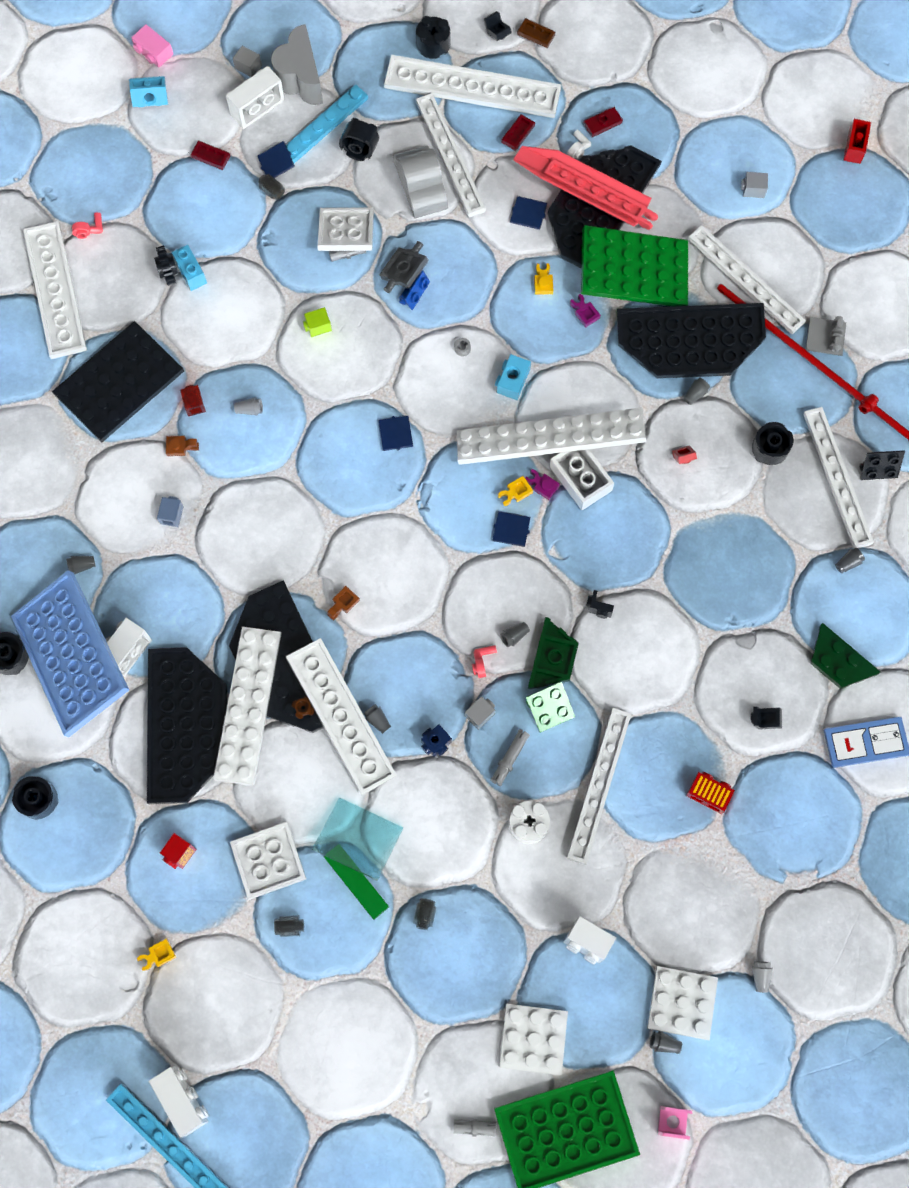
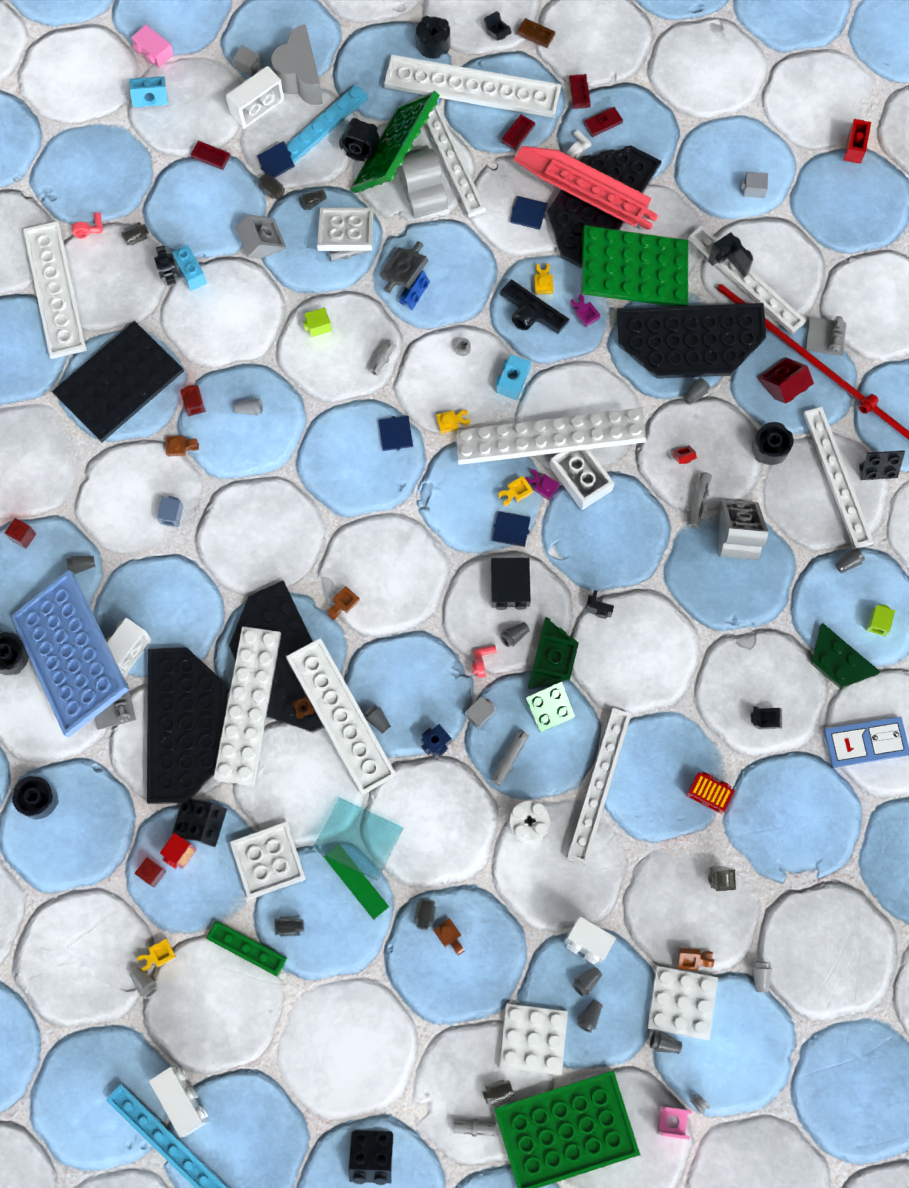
(20, 533): none -> clear red brick
(117, 713): none -> light grey hinge
(135, 234): none -> clear smoke brick
(144, 984): none -> light grey cone
(150, 872): none -> clear red brick
(200, 821): none -> black bracket
(246, 948): none -> green tile
(259, 236): none -> light grey slope
(312, 199): none -> clear smoke cone
(371, 1157): none -> black bracket
(382, 357): none -> light grey pin
(395, 142): none -> green plate
(448, 935): none -> dark orange plate
(449, 421): none -> yellow plate
(498, 1092): none -> clear smoke brick
(510, 583): none -> black brick
(532, 309): none -> black plate
(579, 91): none -> dark red plate
(587, 981): none -> dark grey cone
(589, 1017): none -> dark grey cone
(692, 958): none -> dark orange plate
(700, 1104): none -> light grey bush
(701, 493): none -> light grey pin
(718, 879): none -> clear smoke brick
(731, 248): none -> black bracket
(741, 530): none -> light grey brick
(786, 379): none -> dark red slope
(881, 620): none -> lime brick

